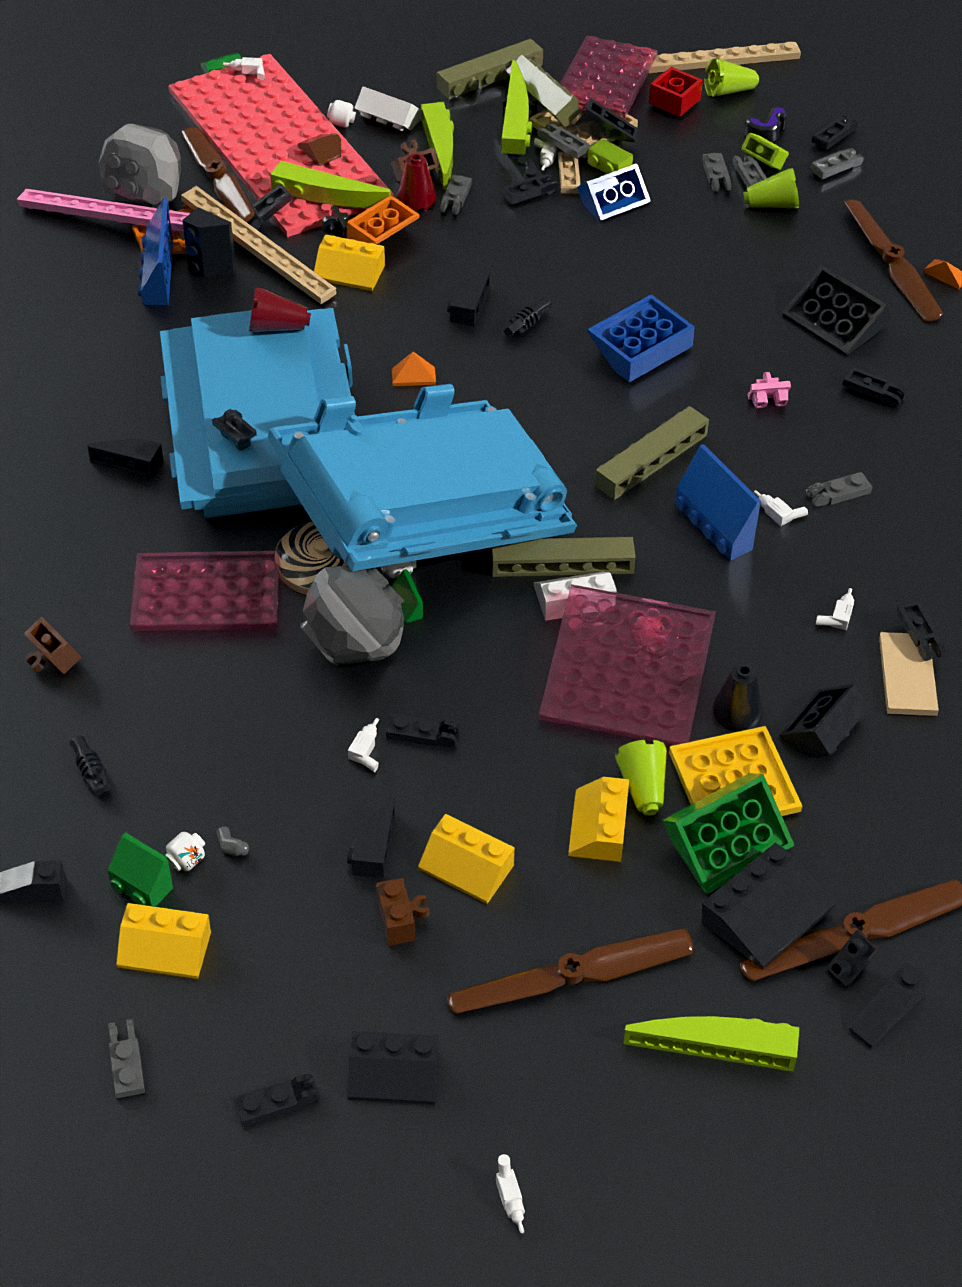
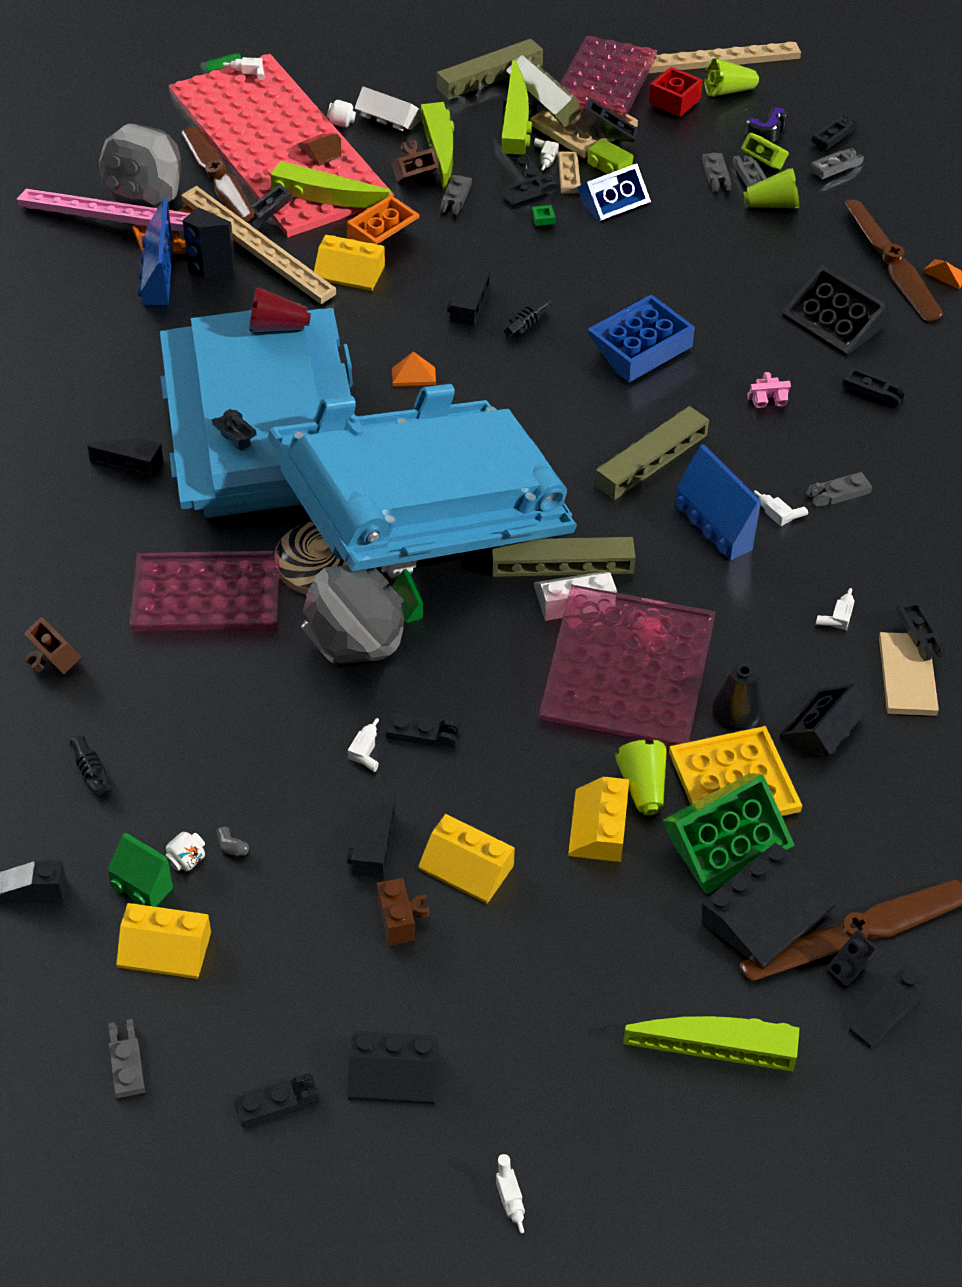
(336, 223): black hips -> none
(416, 184): dark red cone -> none
(543, 215): none -> green plate
(563, 140): dark grey hinge -> none
(595, 965): reddish brown piece -> none

